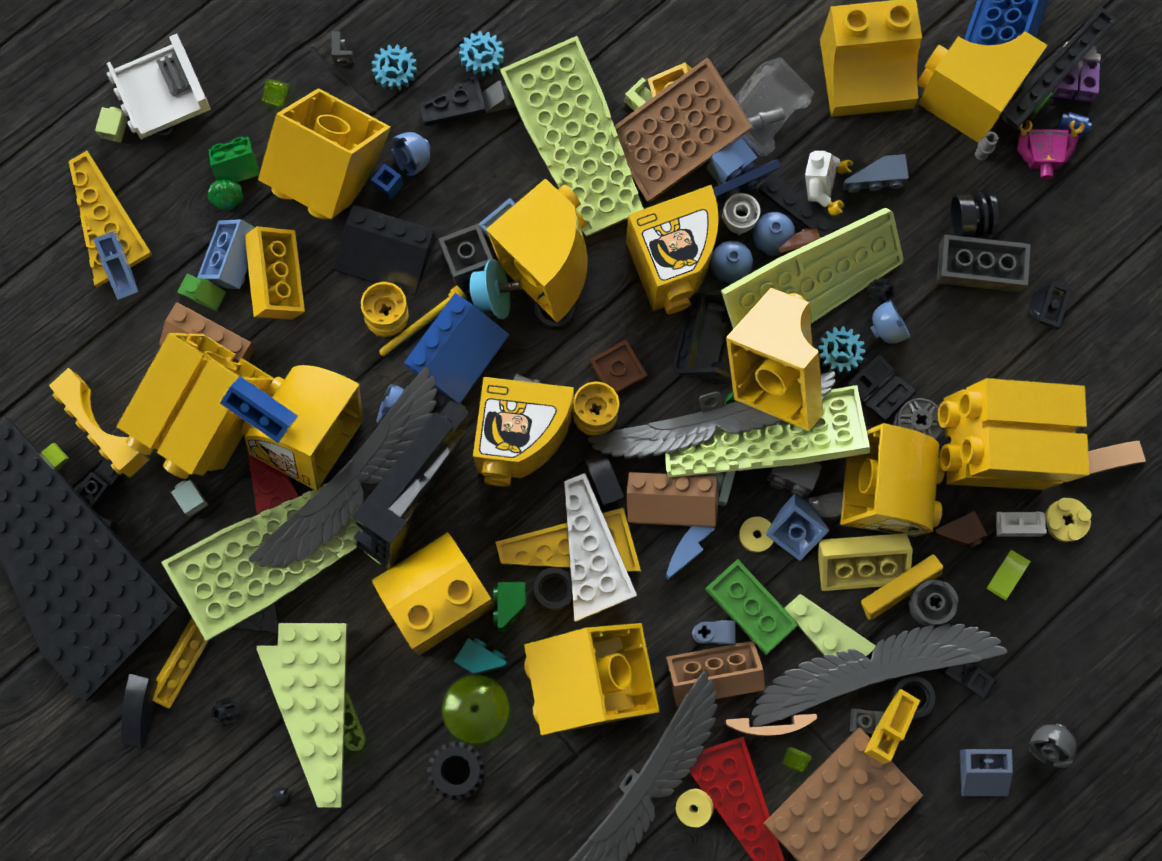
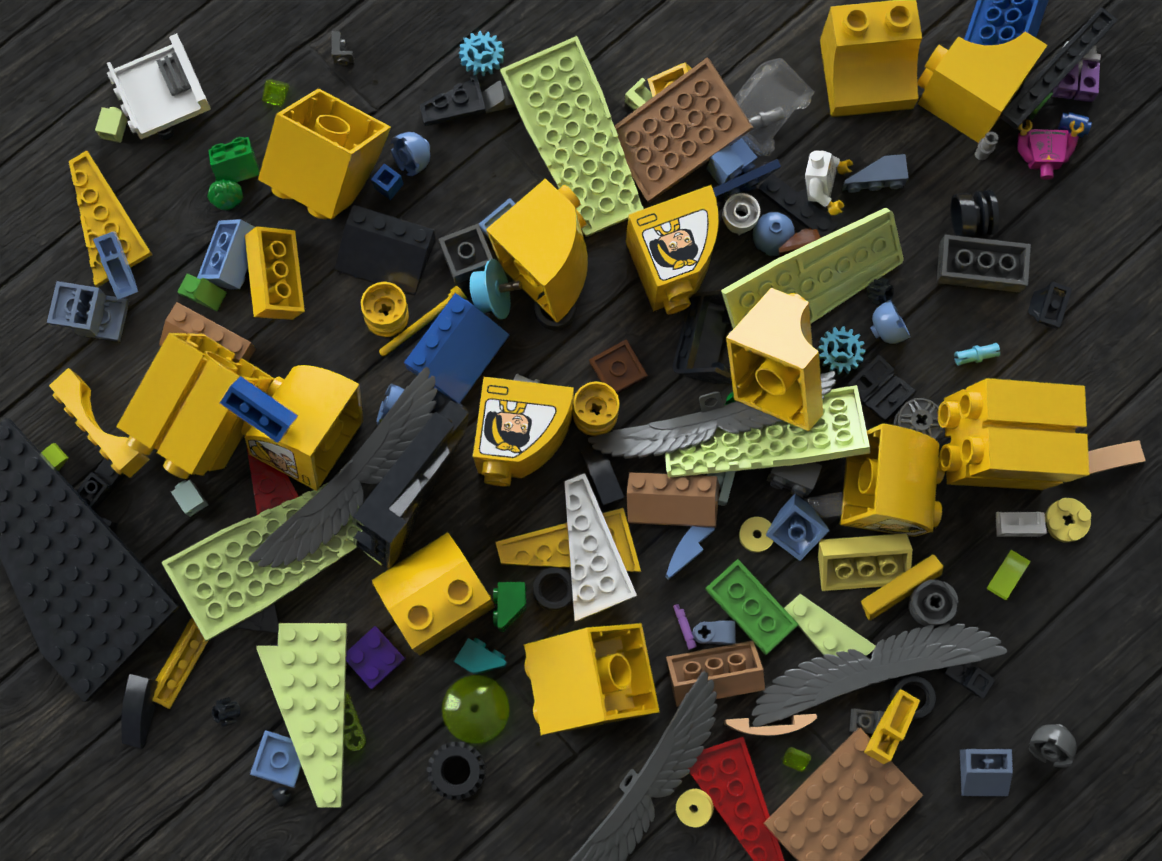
(88, 311): none -> sand blue bracket
(277, 760): none -> medium blue plate
(373, 657): none -> dark purple plate
(390, 75): medium azure gear -> none
(685, 627): none -> medium lavender wheel
(731, 262): medium blue cylinder -> none
(962, 531): reddish brown slope -> none
(977, 354): none -> medium azure pin

